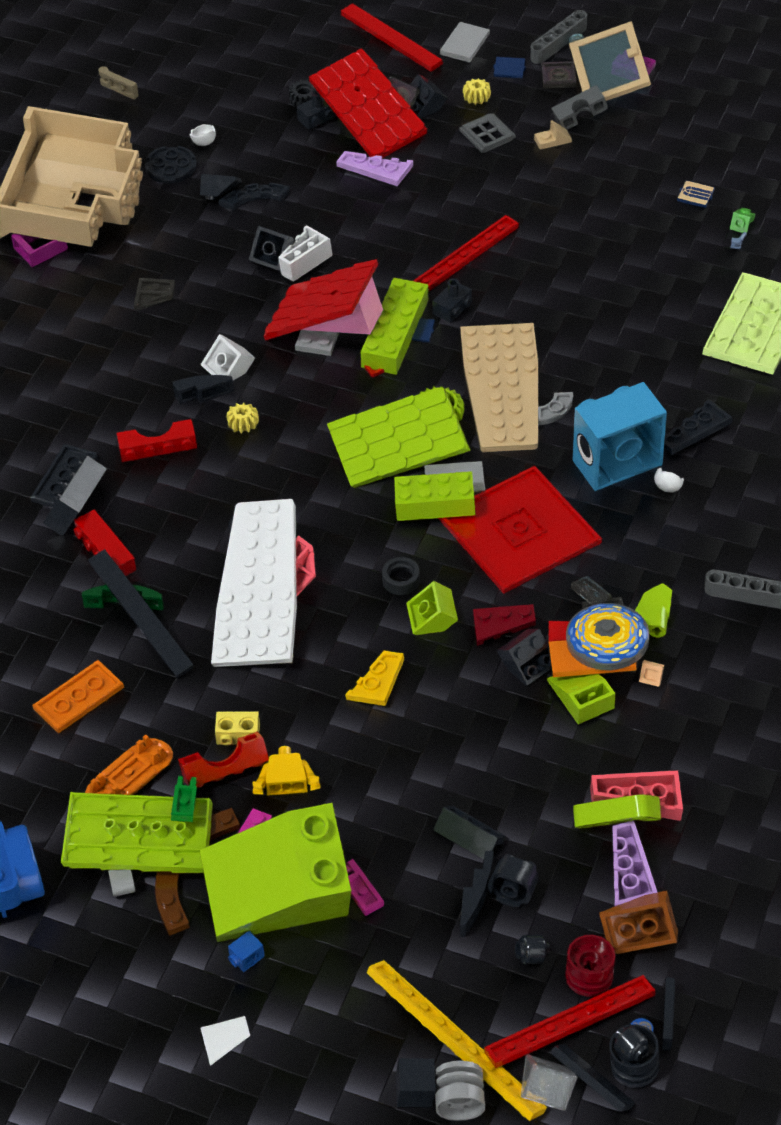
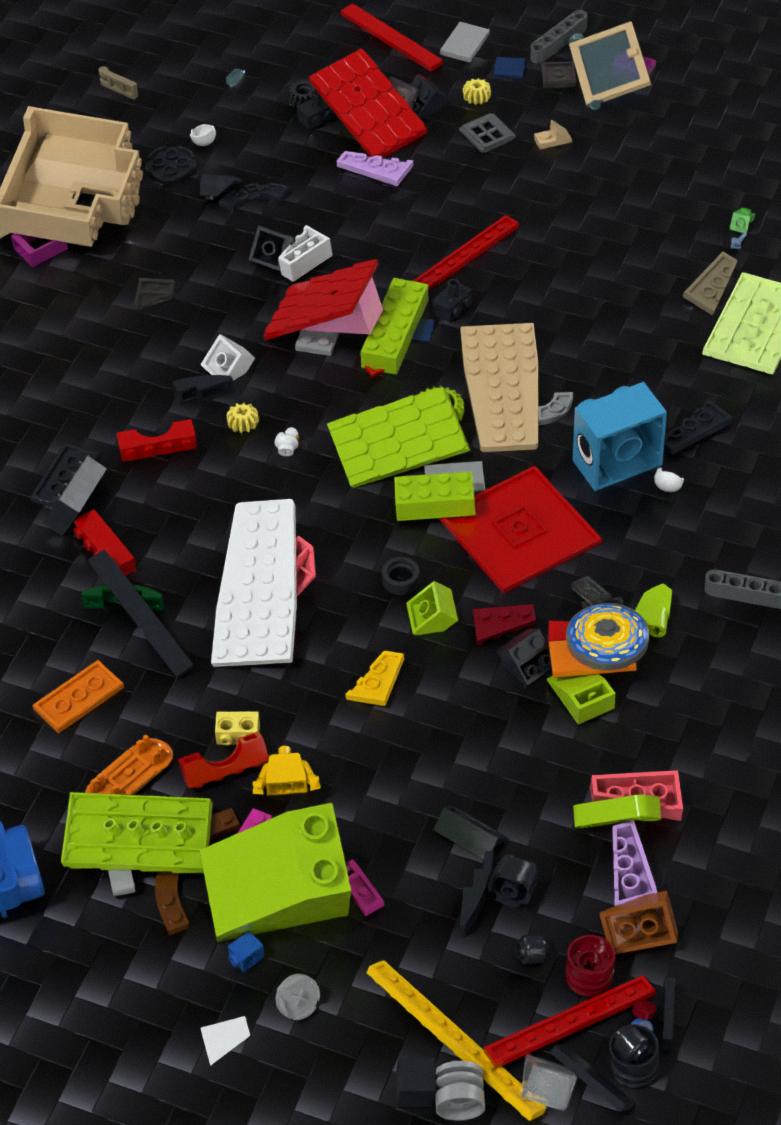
(184, 800): green hinge -> none
(234, 77): none -> clear light blue piece
(287, 442): none -> white animal
(297, 996): none -> light grey tile
(589, 100): dark grey arch -> none
(644, 1010): none -> dark red tile
(651, 673): light nougat tile -> none
(695, 194): piece -> none
(710, 285): none -> dark tan wing

